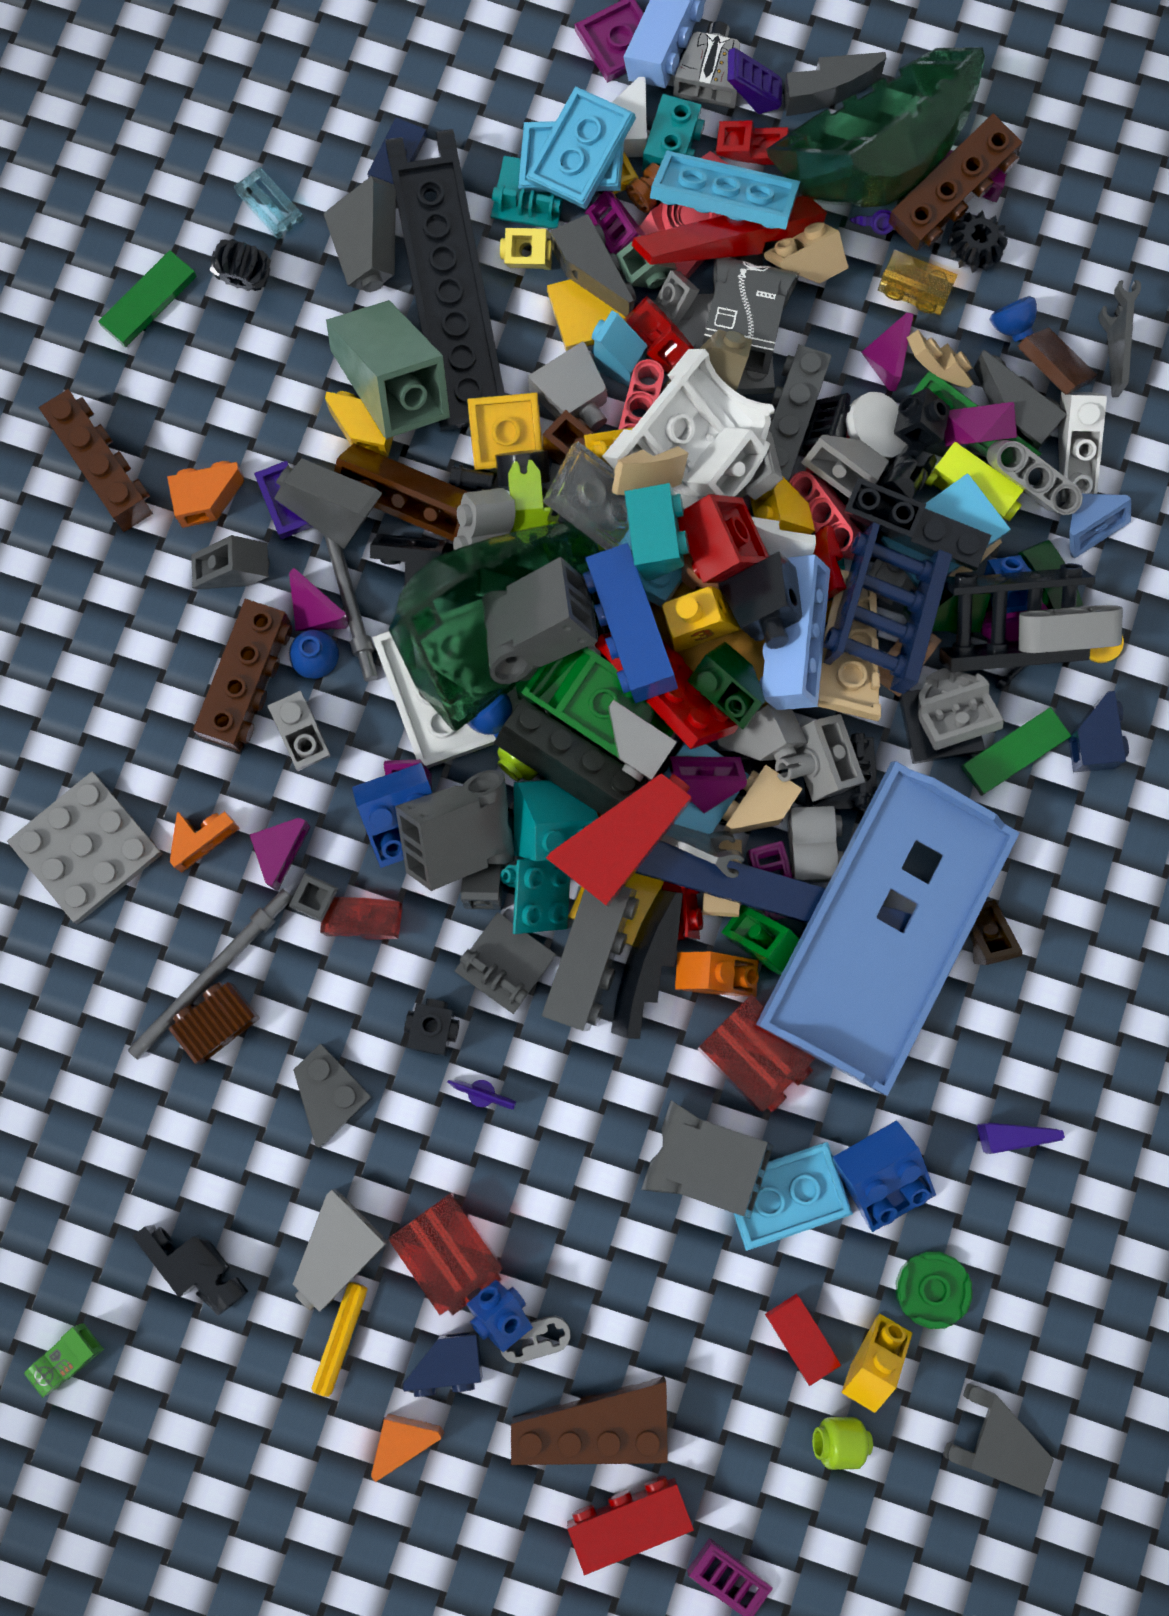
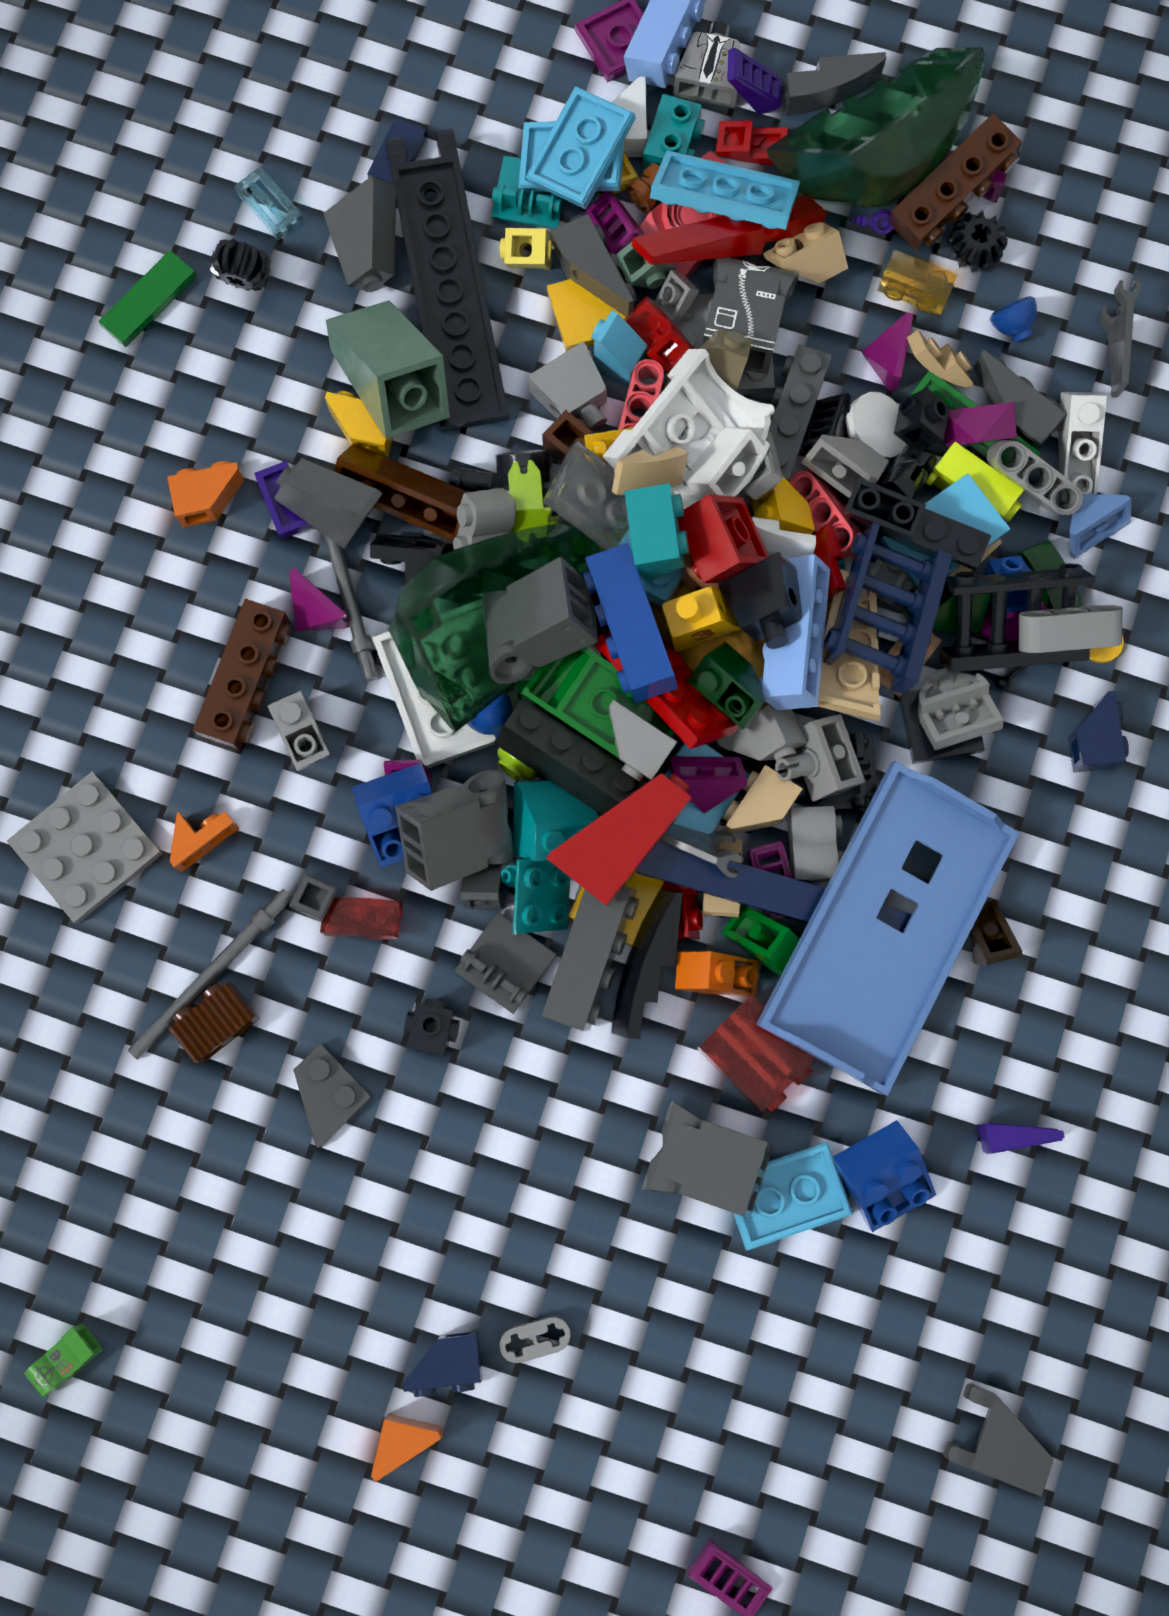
(101, 468): reddish brown brick -> none
(191, 1266): black plate -> none
(230, 563): dark grey slope -> none
(277, 849): magenta slope -> none
(313, 654): blue brick -> none
(335, 1252): light grey slope -> none
(339, 1339): yellow axle -> none
(447, 1255): clear red brick -> none
(482, 1093): dark purple piece -> none
(492, 1311): blue brick -> none
(503, 426): yellow tile -> none
(598, 1429): reddish brown wedge -> none
(628, 1524): red brick -> none
(803, 1339): red slope -> none
(842, 1443): lime head -> none
(877, 1364): yellow slope -> none
(933, 1290): green tile -> none
(1016, 751): green tile -> none
(1057, 361): reddish brown tile -> none

